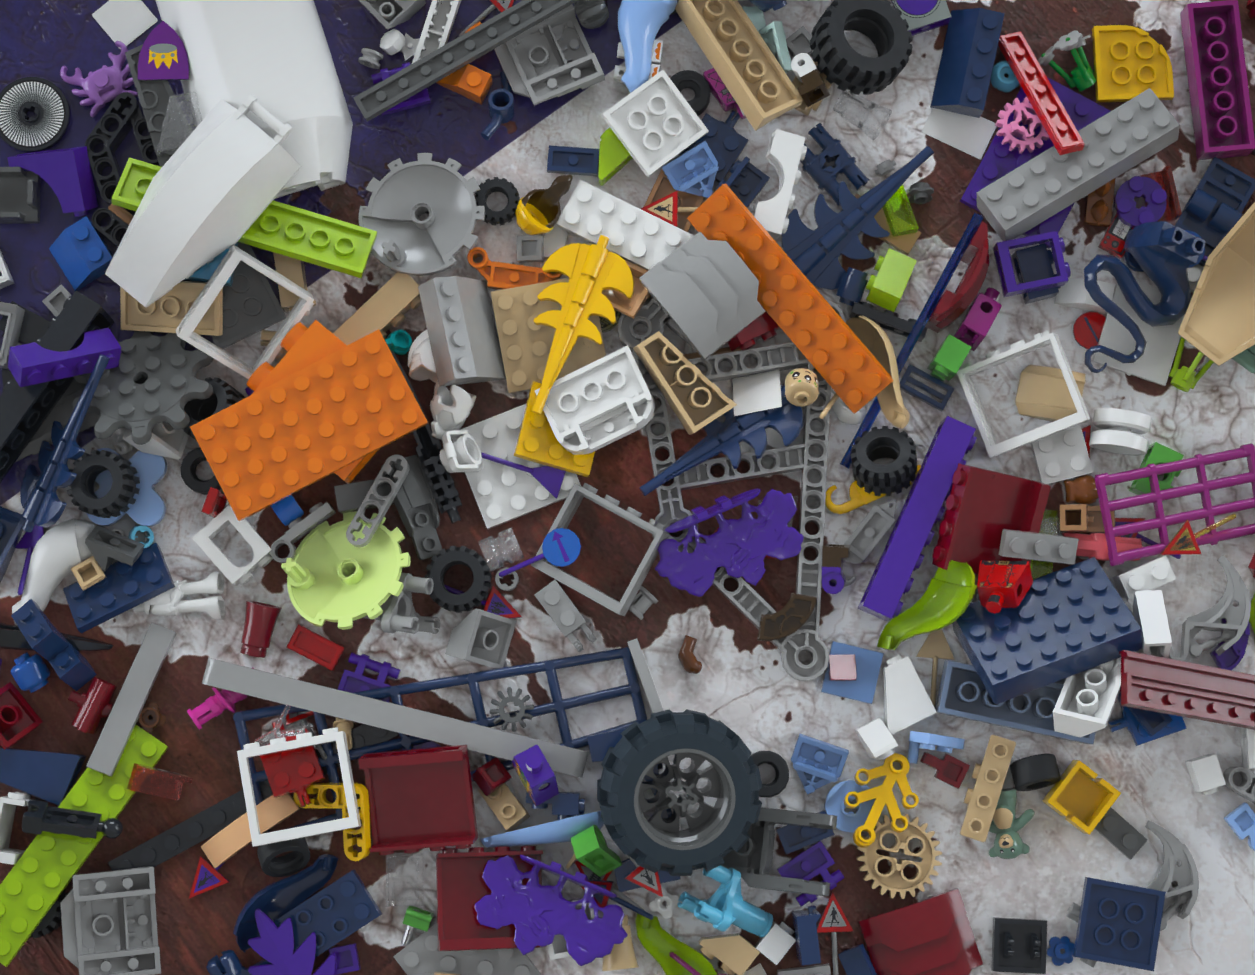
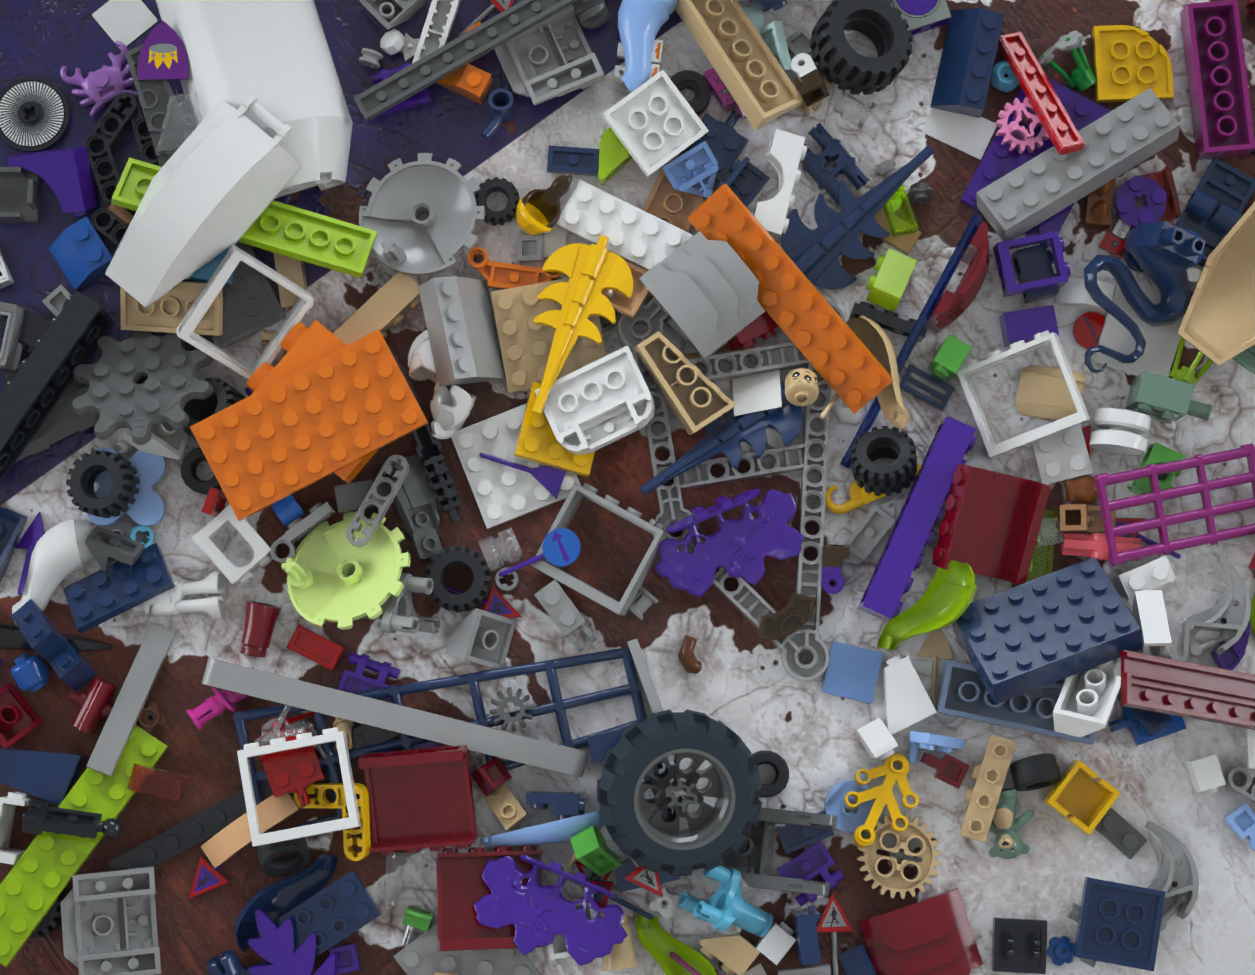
(35, 365): dark purple arch -> none
(39, 492): dark blue animal -> none
(88, 573): tan slope -> none
(399, 342): teal plate -> none
(462, 454): white piece -> none
(535, 772): dark purple torso -> none
(667, 208): piece -> none
(817, 762): medium blue slope -> none
(842, 667): slope -> none
(852, 286): dark blue brick -> none
(979, 318): magenta torso -> none
(1003, 583): red torso -> none
(1026, 323): none -> dark purple brick
(1038, 546): light grey plate -> none
(1164, 398): none -> sand green brick
(1185, 541): piece -> none

